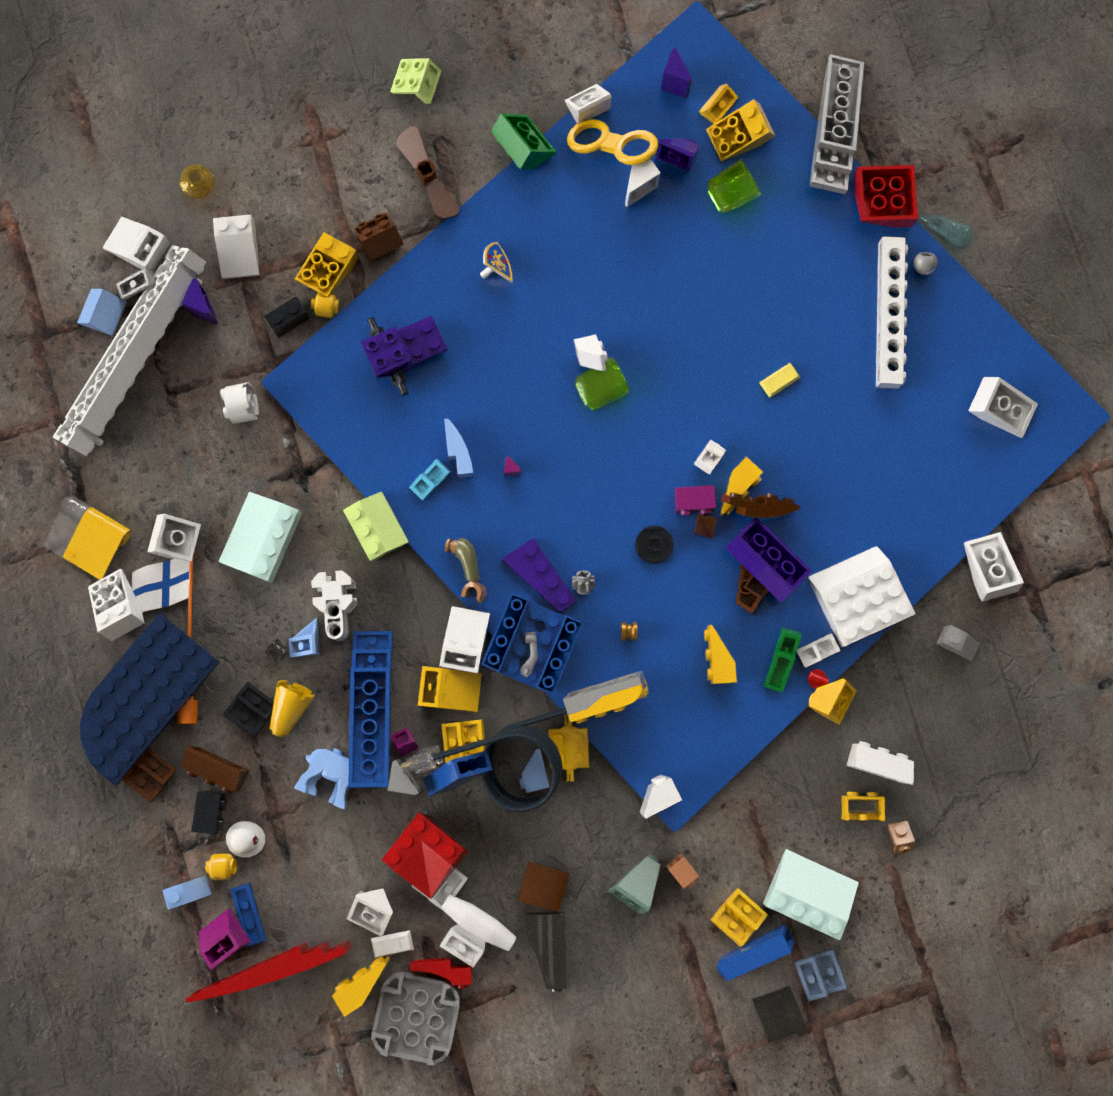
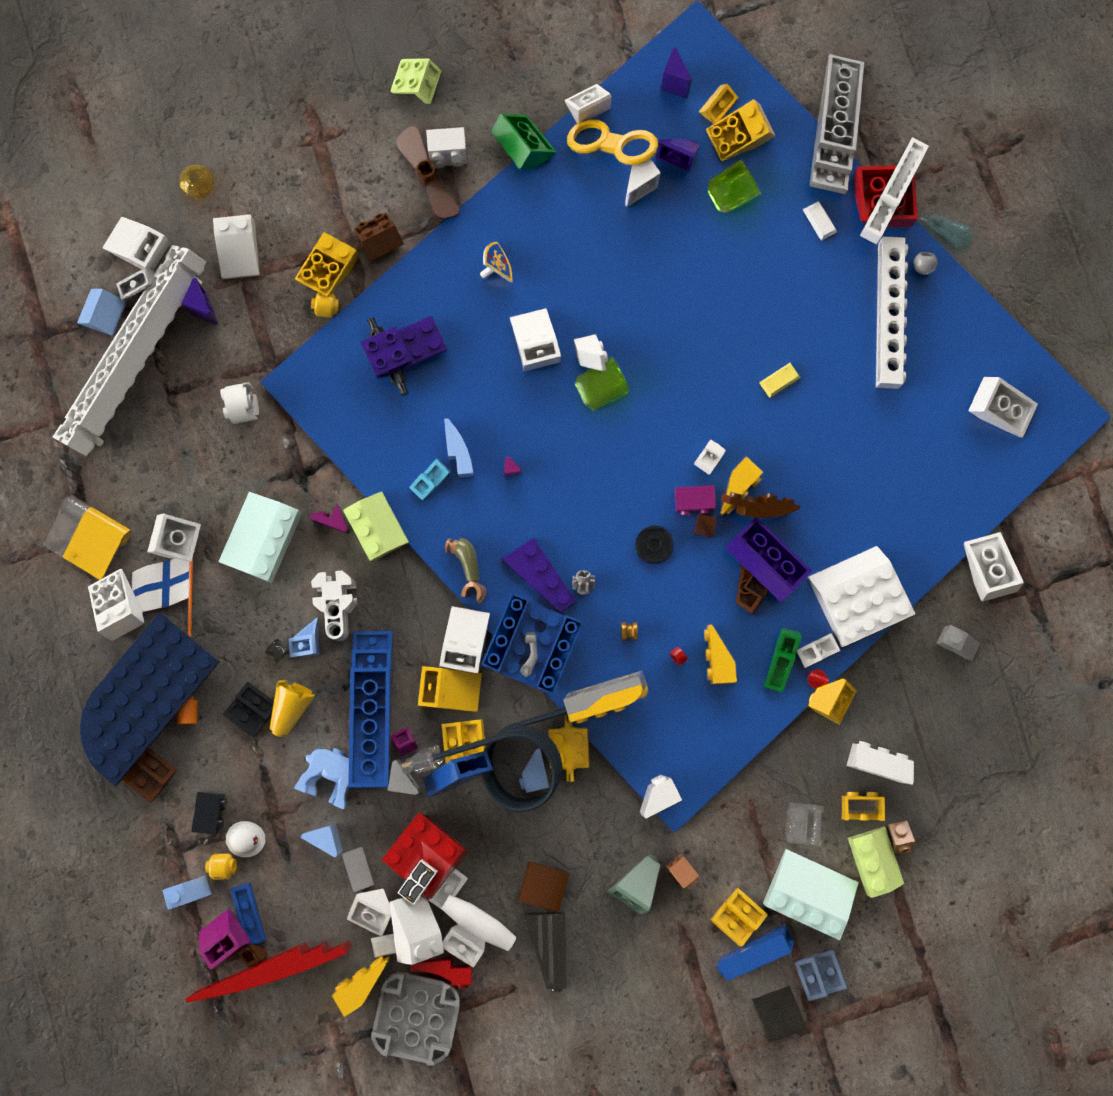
(214, 769): reddish brown slope -> none
(251, 954): none -> reddish brown slope
(287, 317): black brick -> none
(325, 839): none -> light blue slope
(335, 522): none -> magenta slope
(357, 869): none -> light grey slope
(415, 931): none -> white slope
(417, 881): none -> tile
(447, 147): none -> white brick
(535, 339): none -> white slope
(678, 656): none -> red axle
(797, 823): none -> clear plate
(820, 220): none -> white tile
(876, 862): none -> yellowish green slope
(894, 191): none -> white slope

